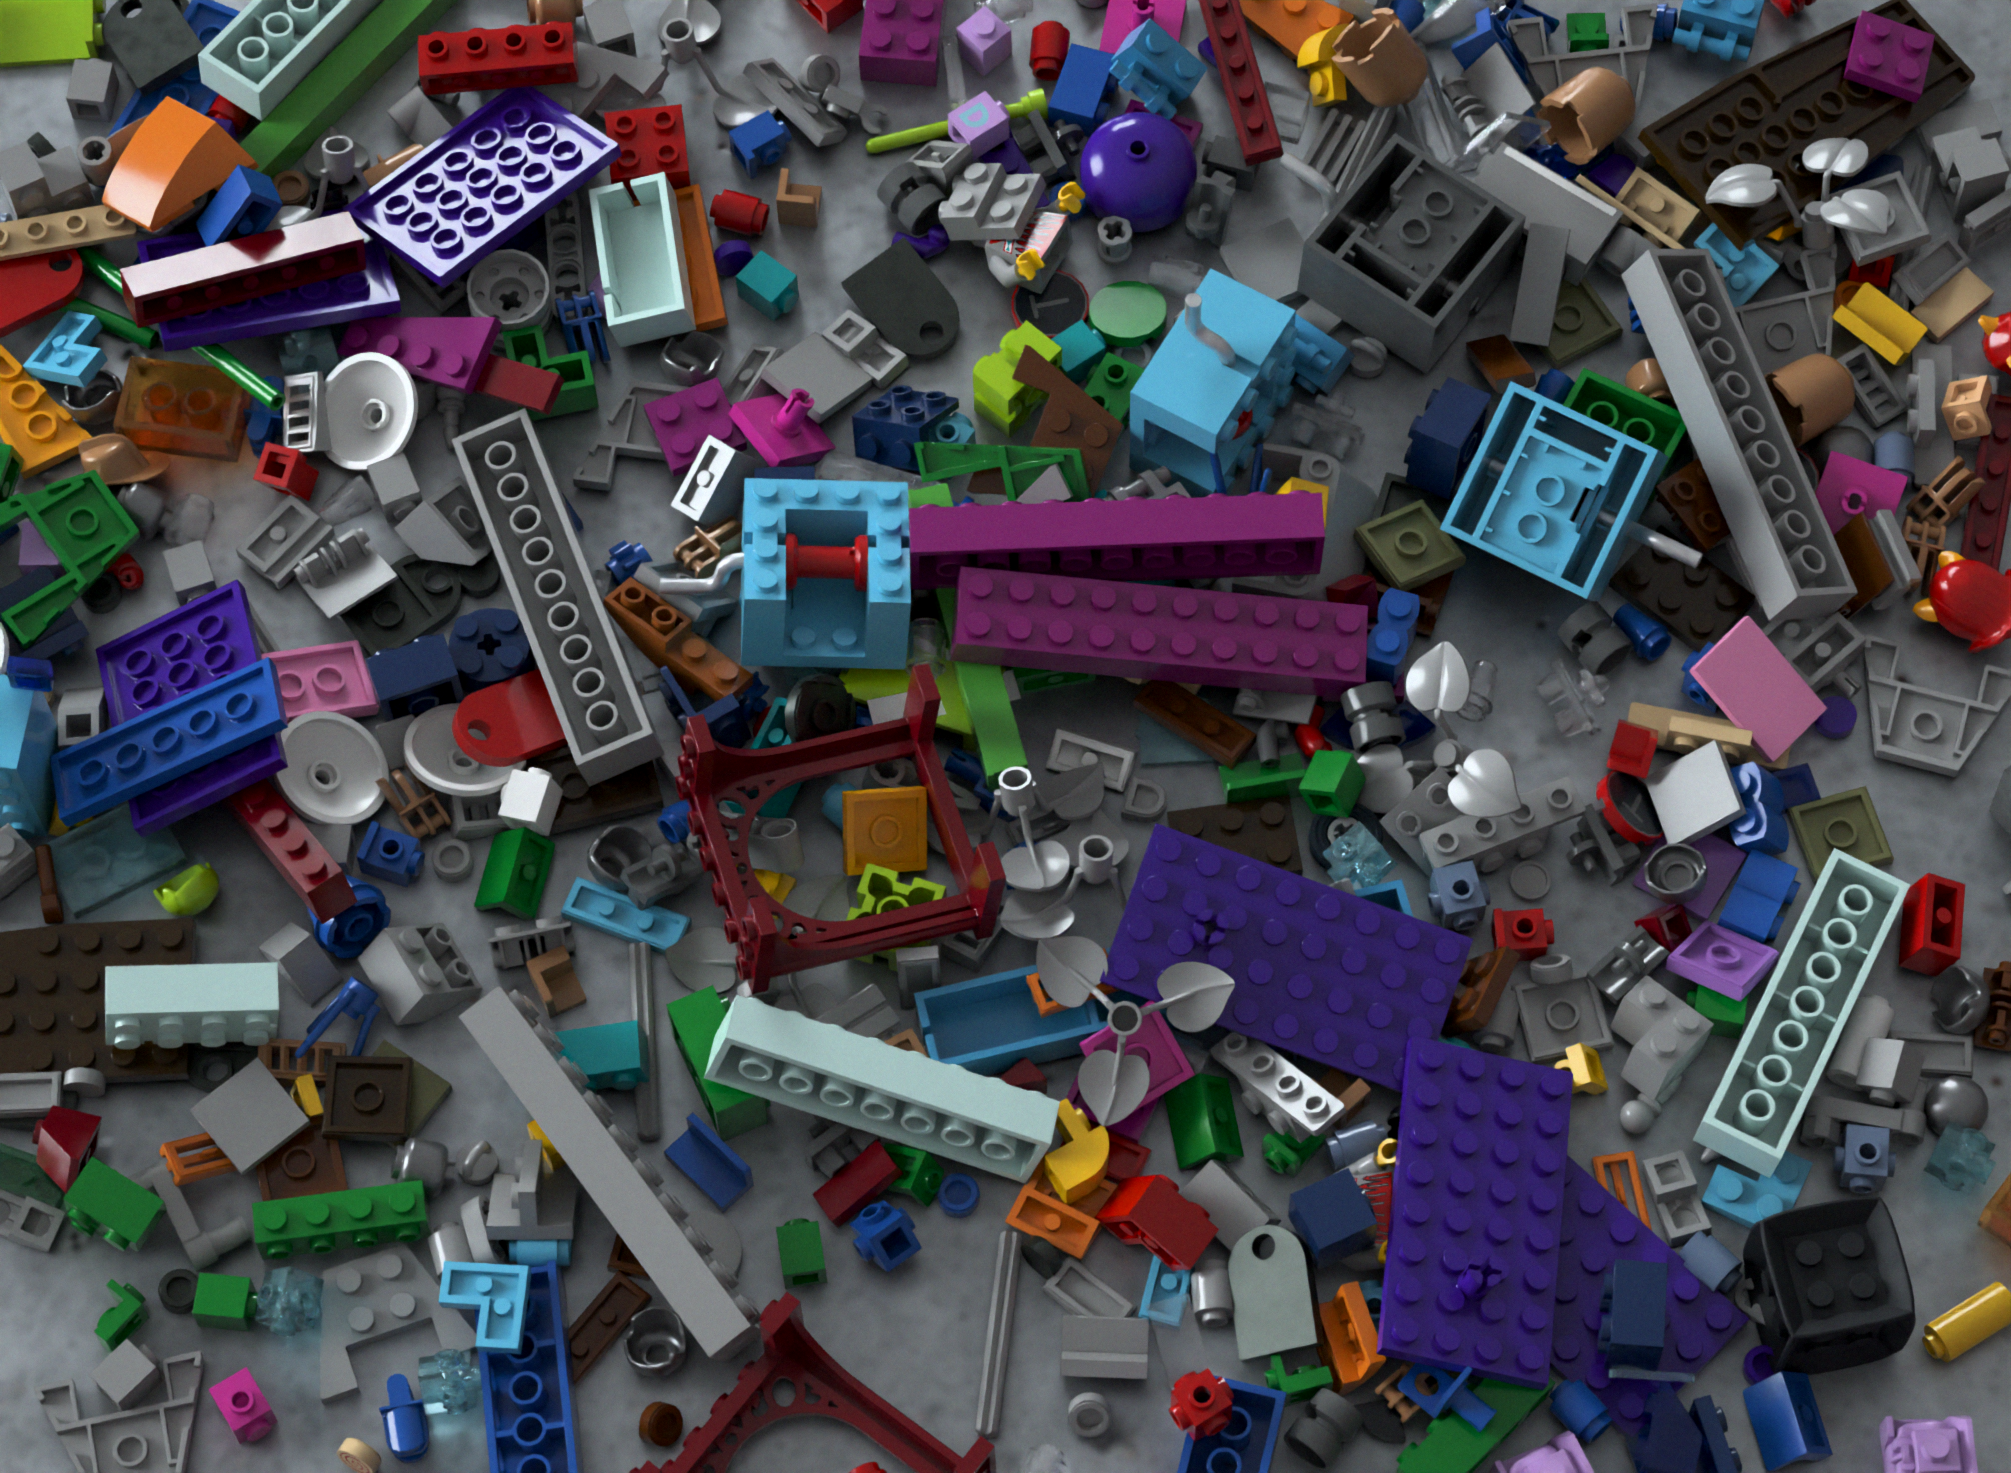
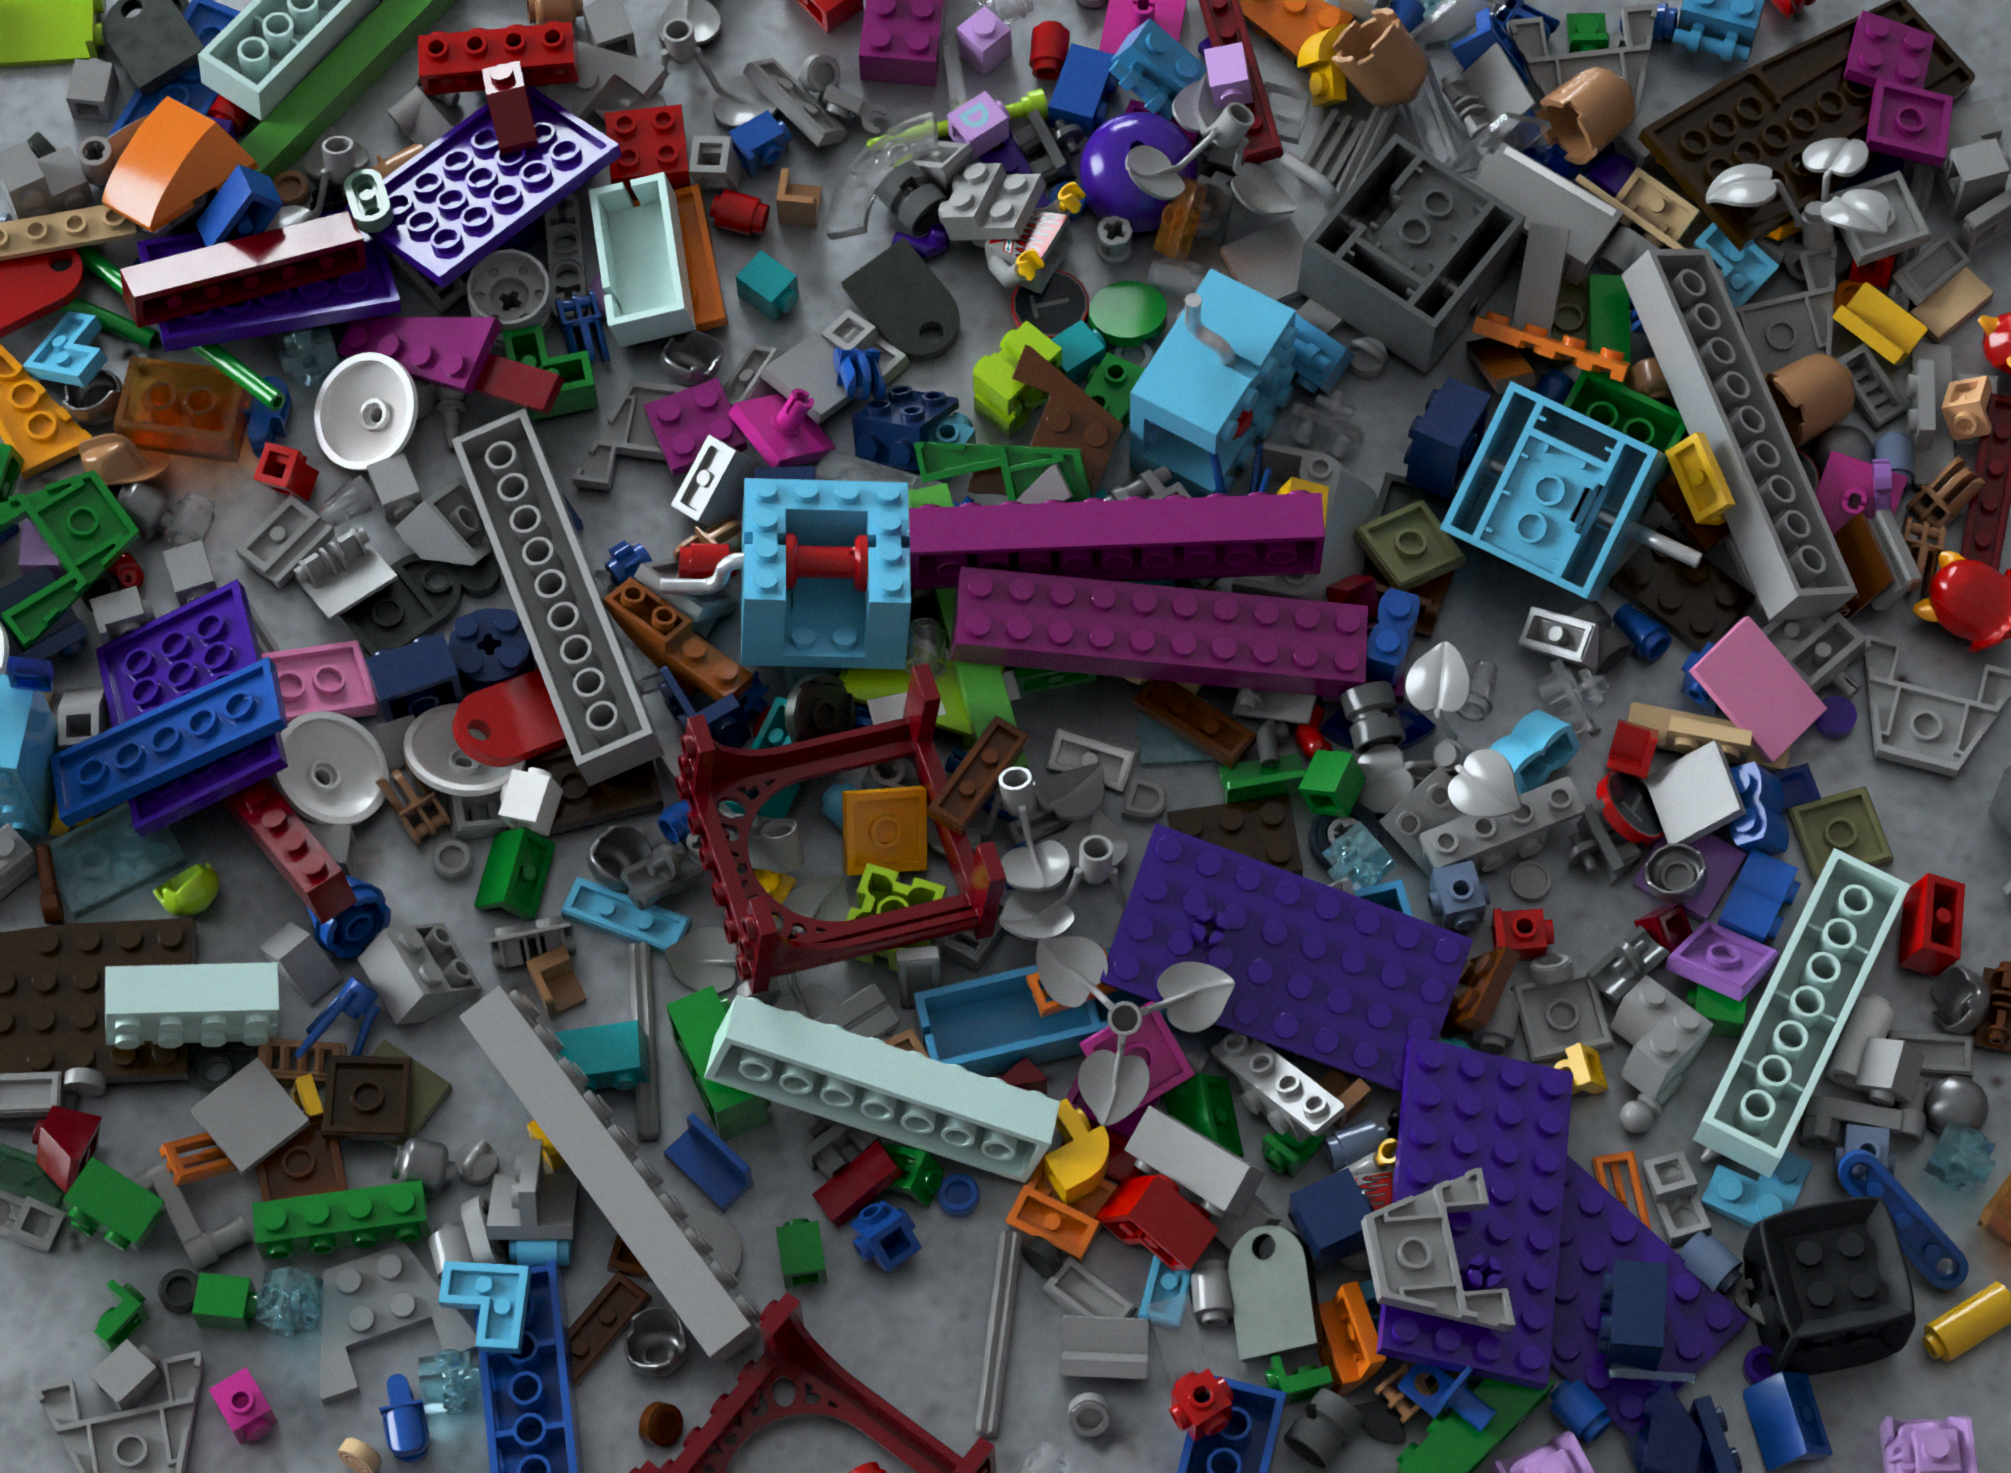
(120, 613): none -> light grey brick
(318, 425): light grey slope -> none
(368, 200): none -> sand green plate
(392, 868): blue brick -> none
(510, 107): none -> dark red slope
(701, 560): none -> red brick
(714, 163): none -> light grey brick
(732, 257): dark purple tile -> none
(853, 201): none -> clear tile
(859, 372): none -> blue arm
(978, 775): none -> reddish brown tile
(1181, 220): none -> clear orange plate
(1194, 1163): none -> light grey brick
(1226, 128): none -> light grey plant
(1228, 75): none -> lavender brick
(1417, 1261): none -> light grey wing
(1536, 748): none -> medium azure brick
(1561, 637): none -> light grey slope
(1570, 348): none -> orange wing
(1608, 316): none -> green tile
(1700, 479): none -> yellow panel
(1882, 484): none -> medium lavender bar
(1909, 122): none -> magenta plate
(1918, 1233): none -> blue plate

